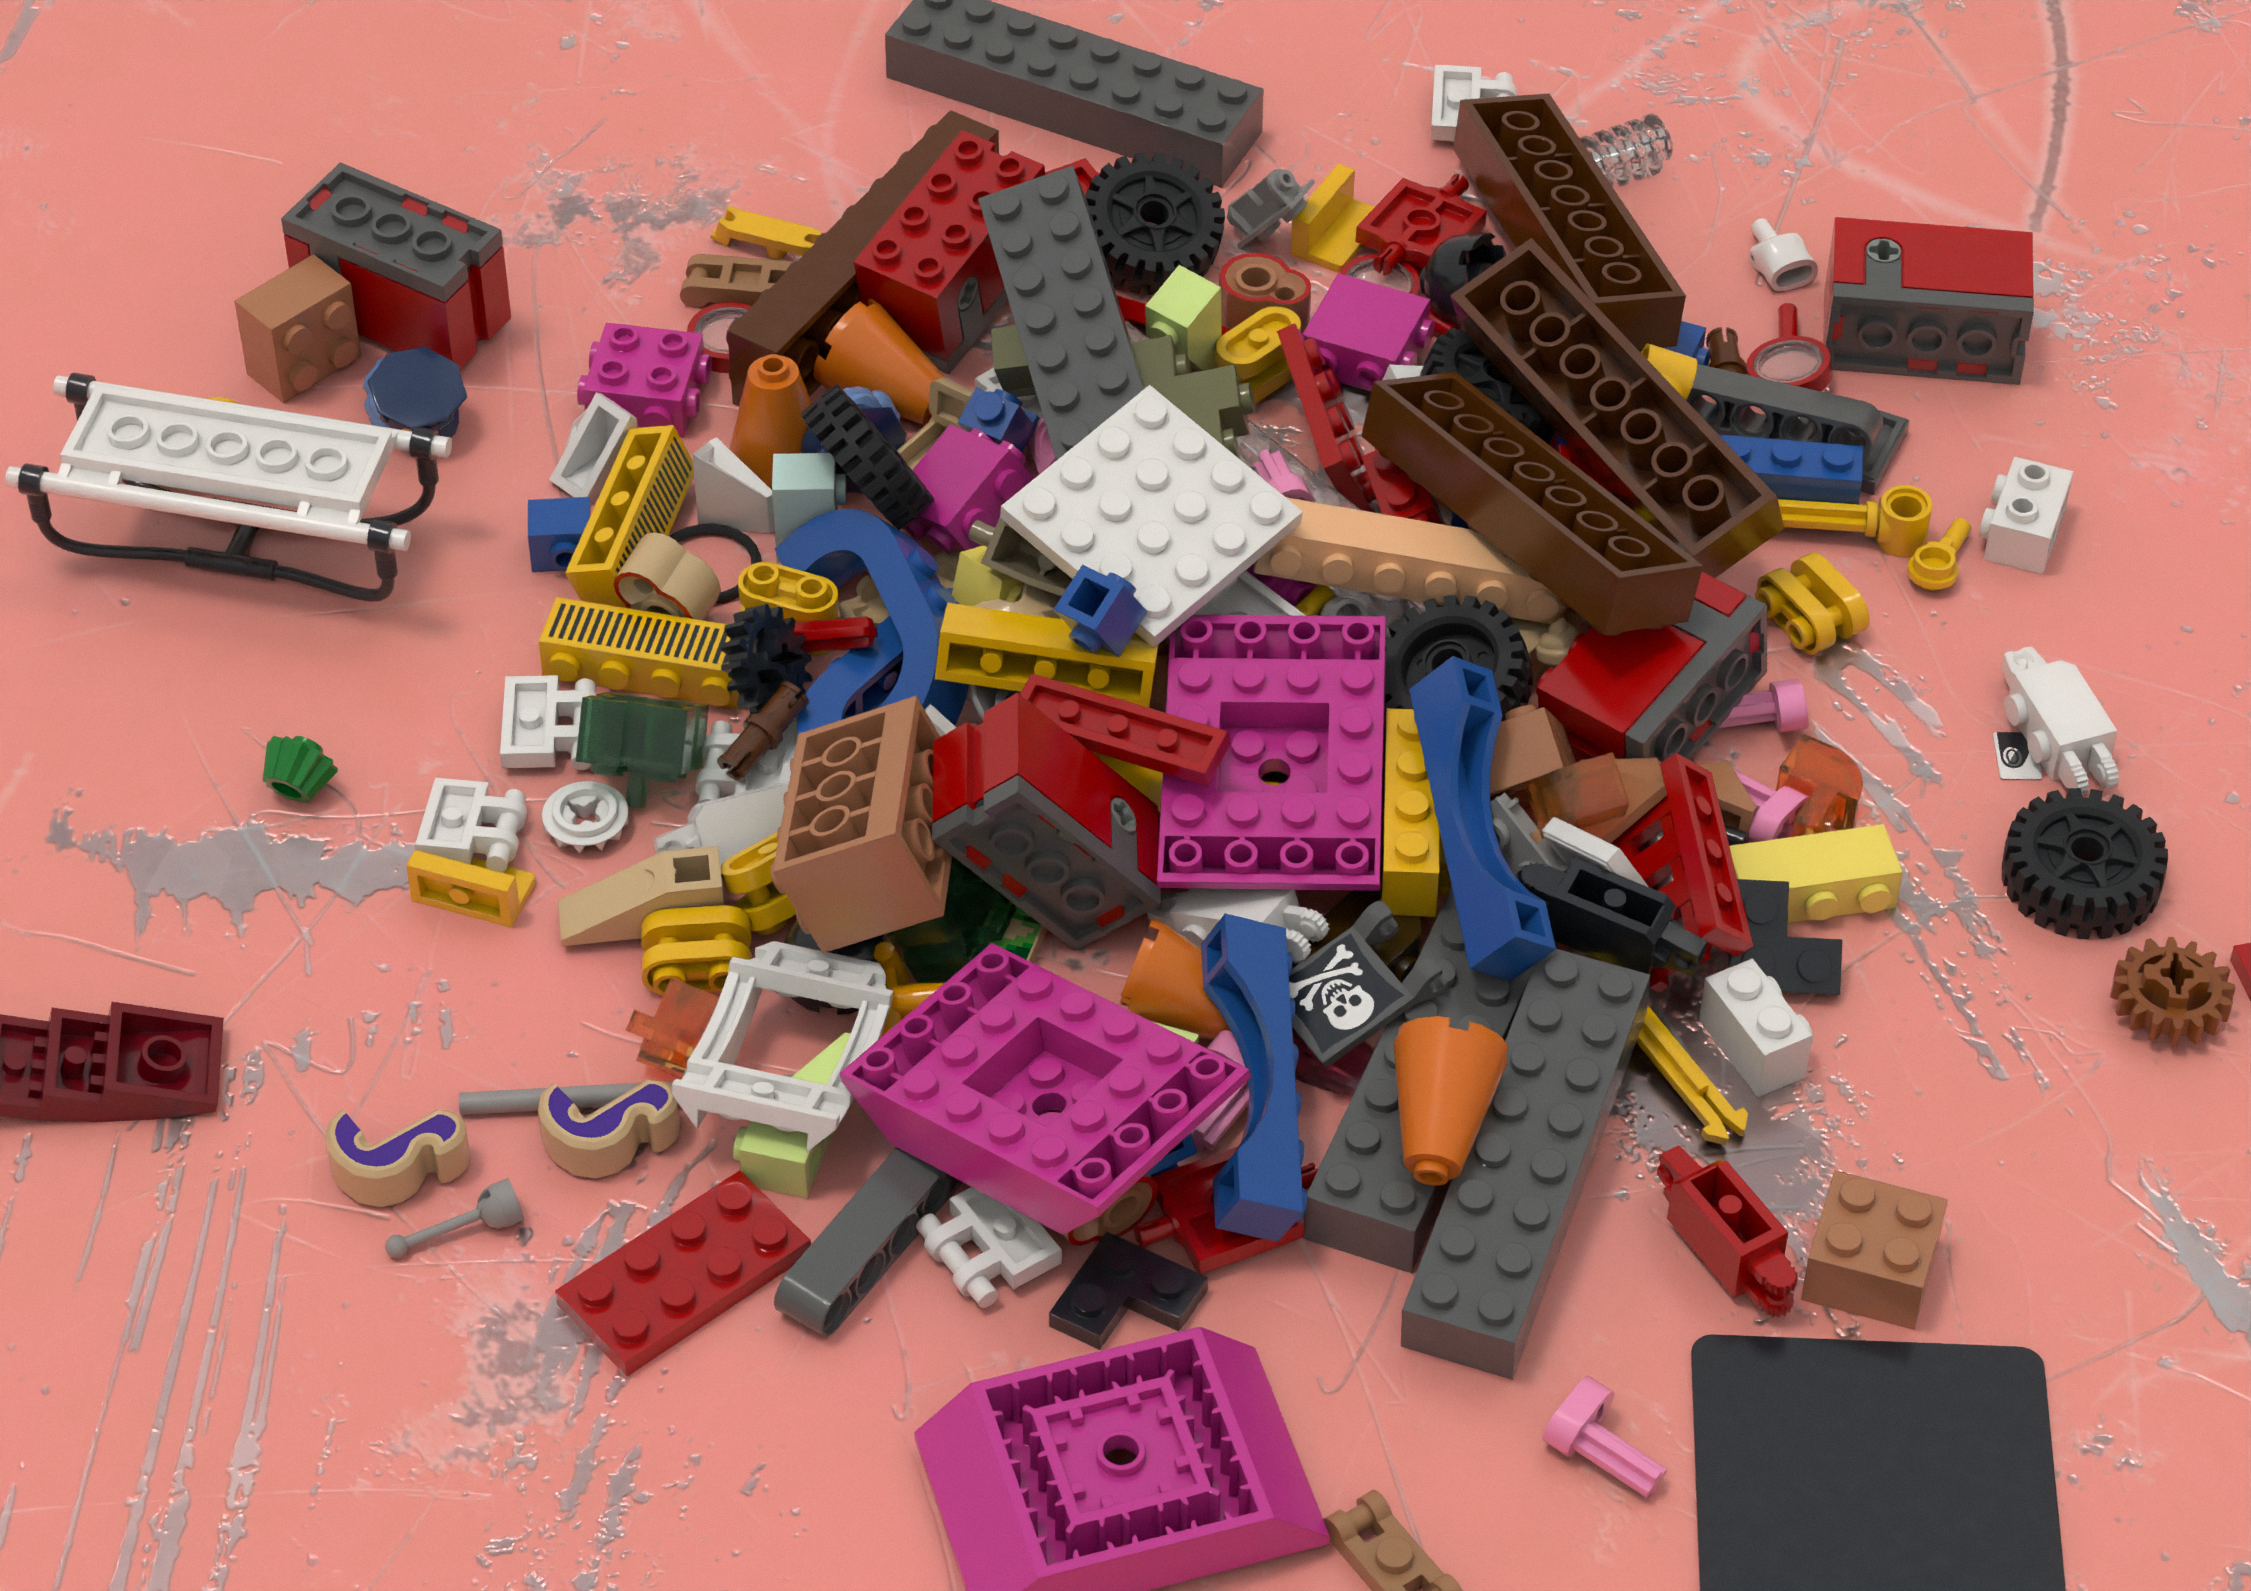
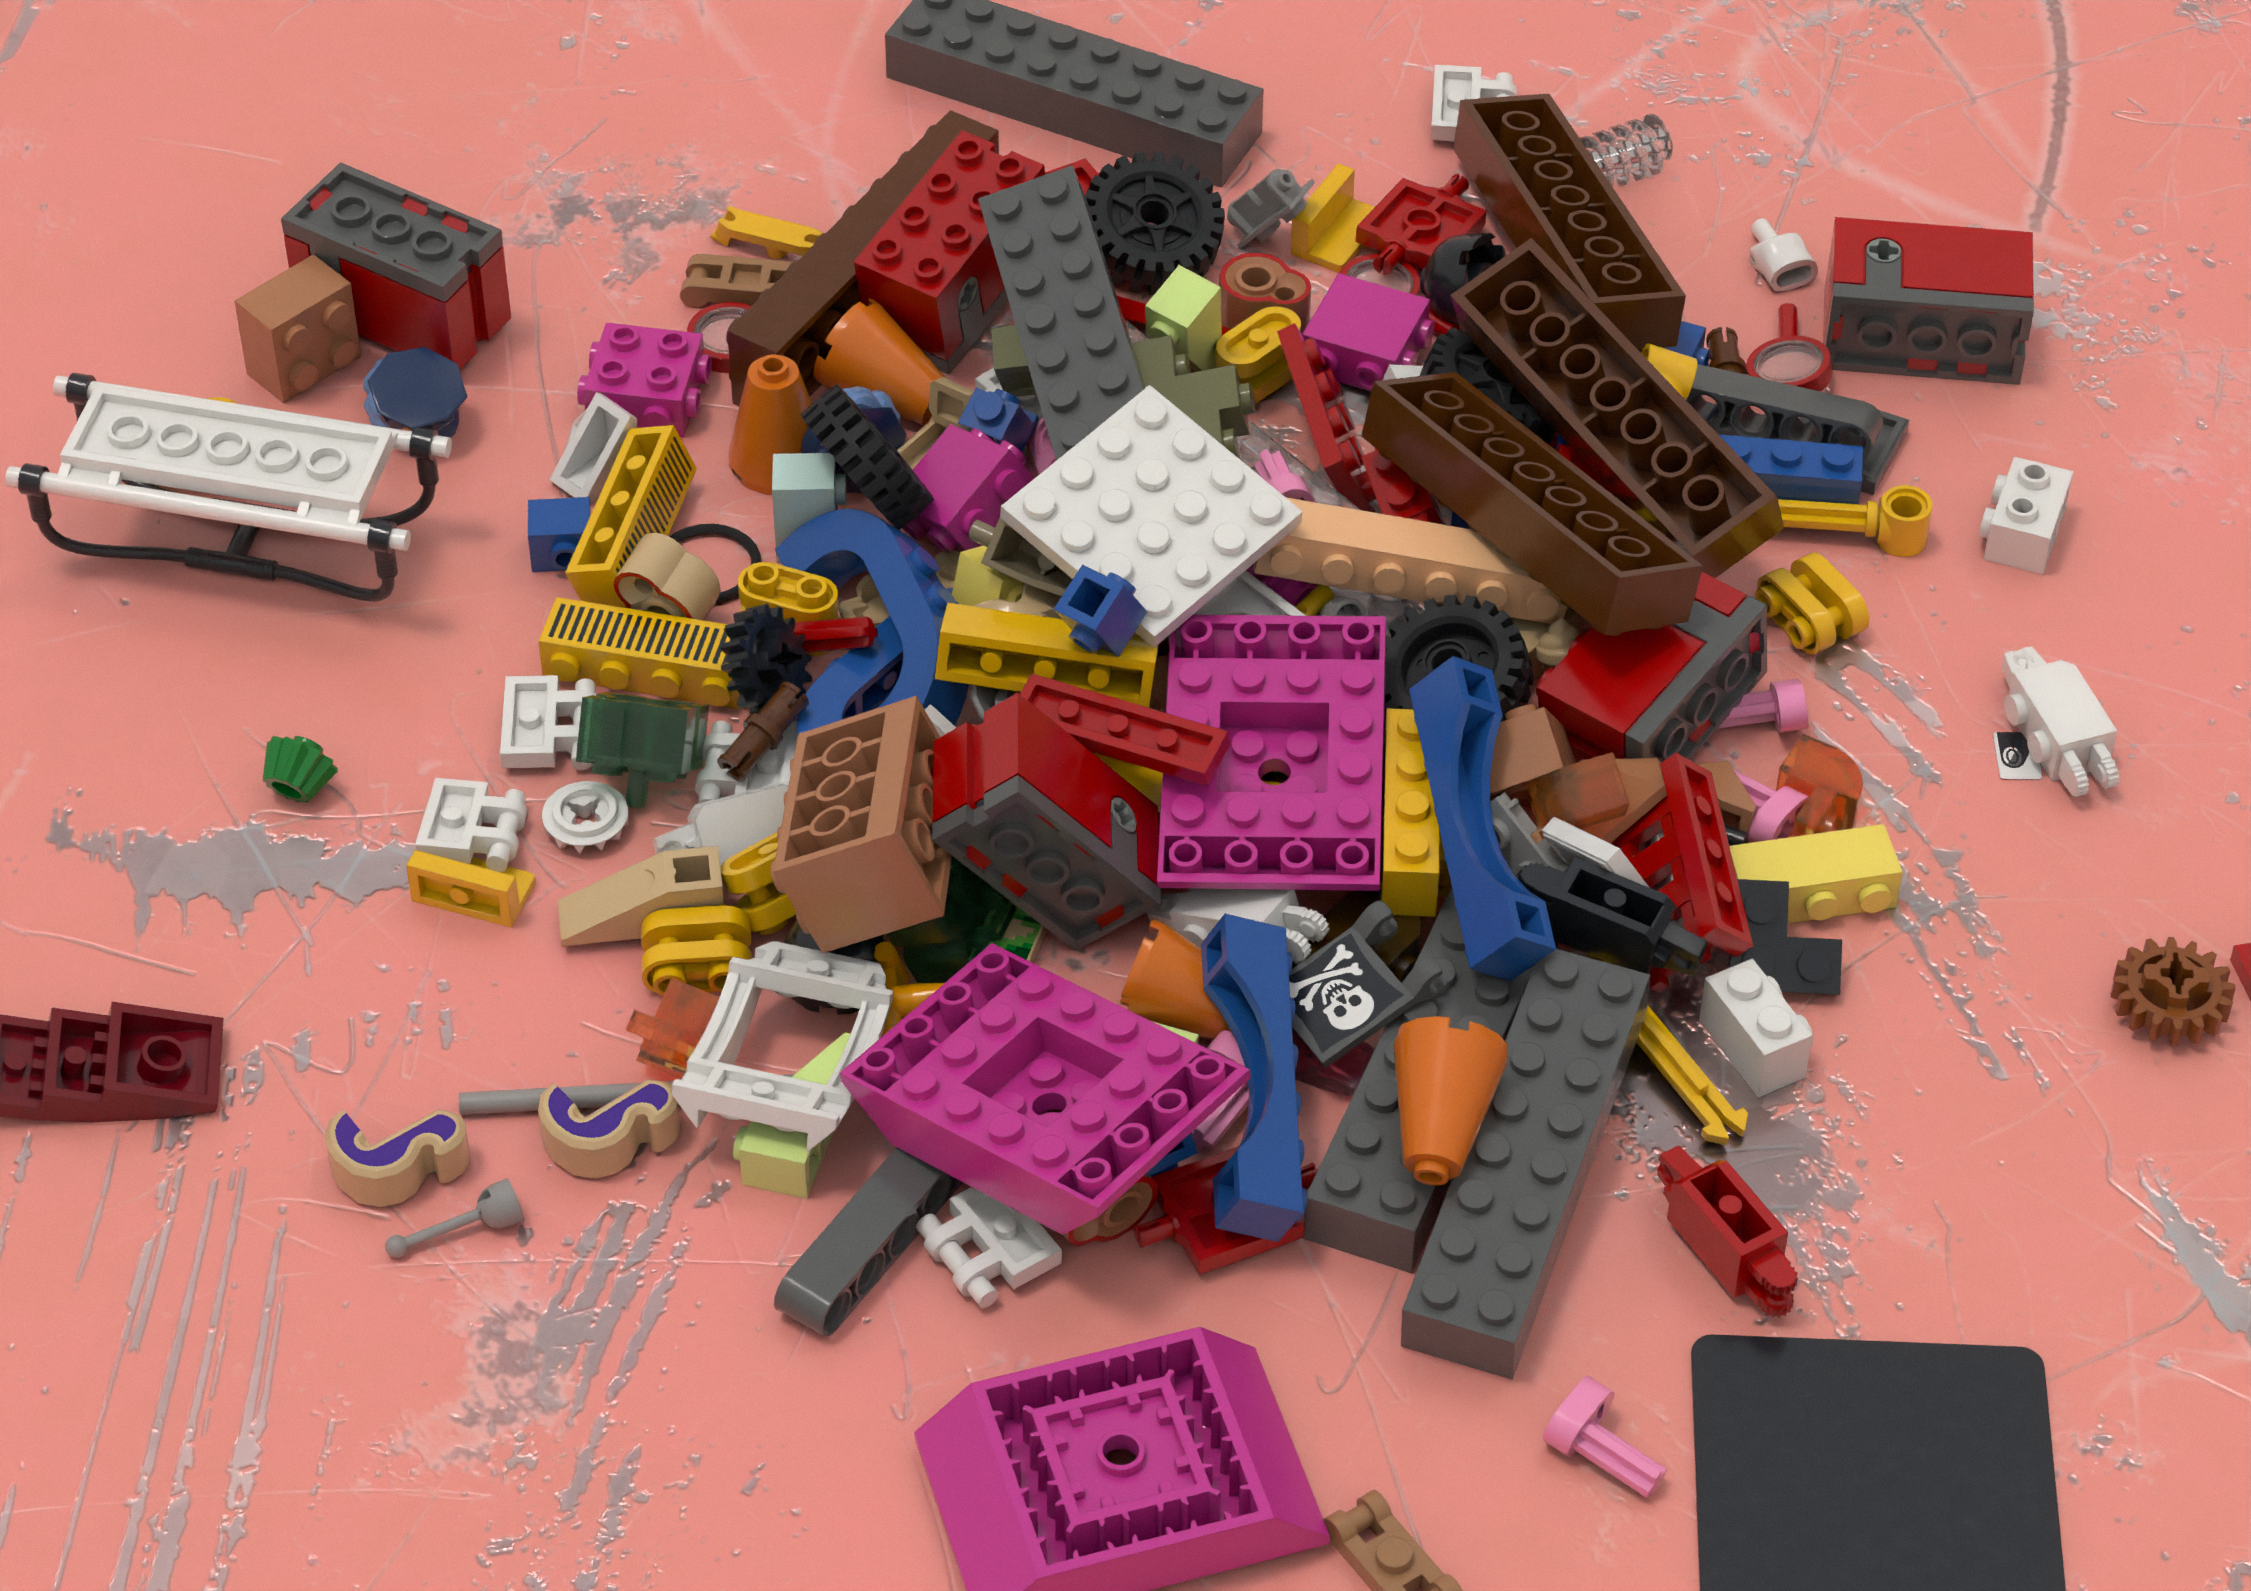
(682, 1272): red plate -> none
(730, 491): white slope -> none
(1124, 1278): black plate -> none
(1874, 1249): nougat brick -> none
(1935, 563): yellow plate -> none
(2084, 863): black wheel -> none

